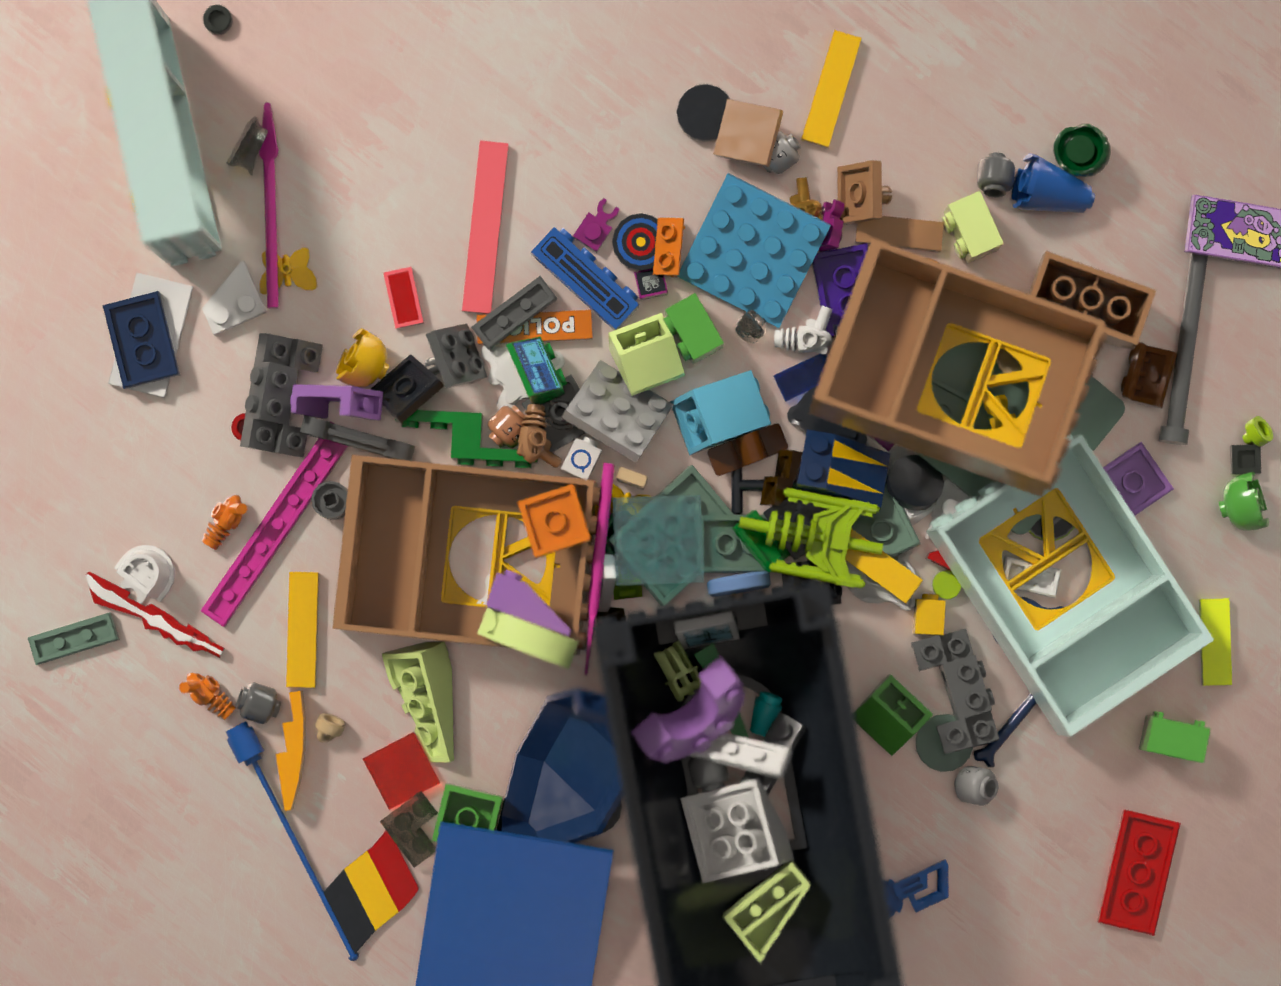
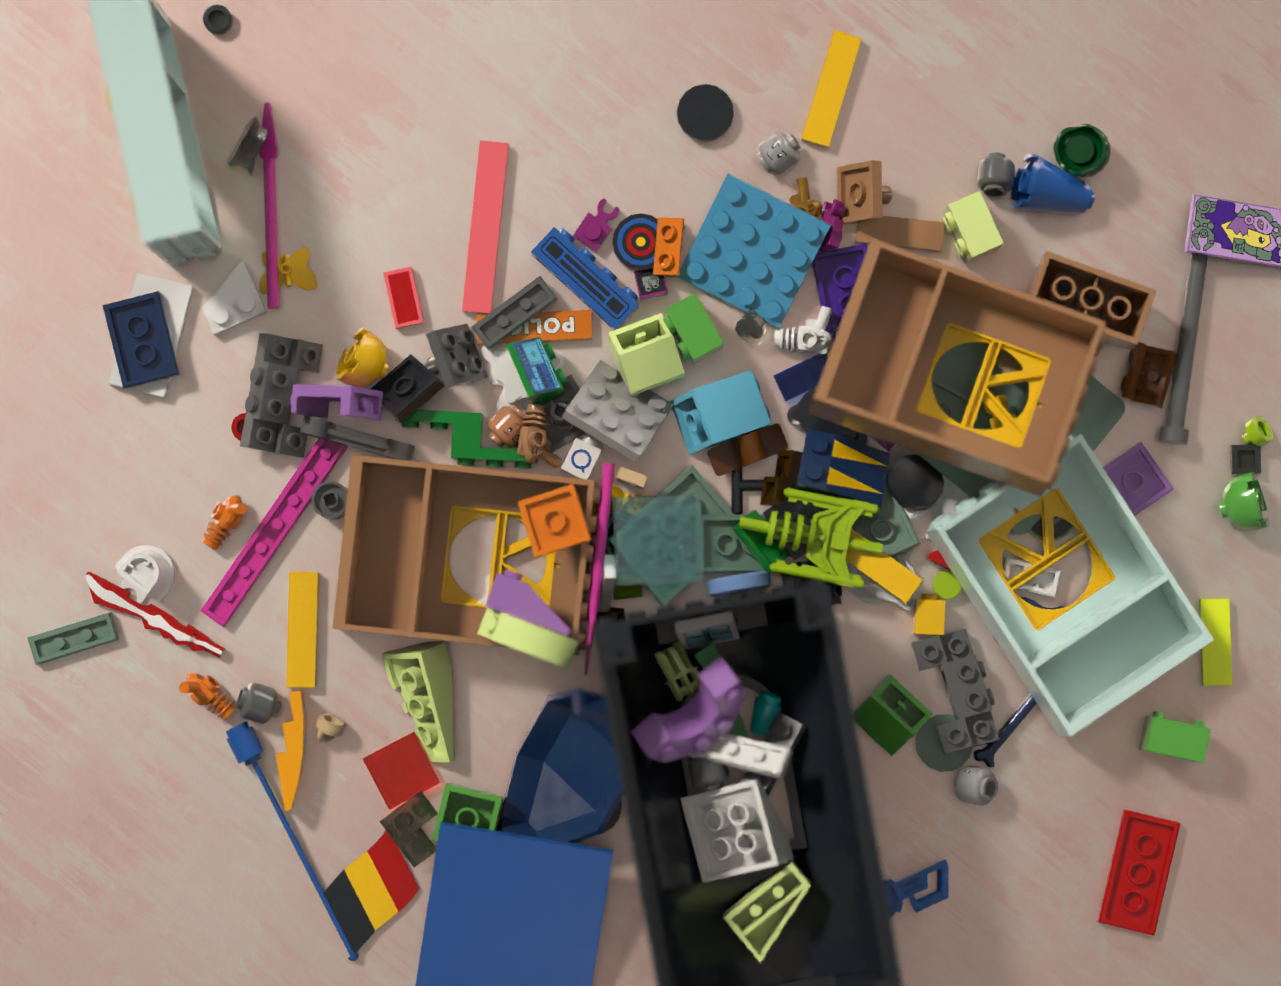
(748, 132): medium nougat tile -> none

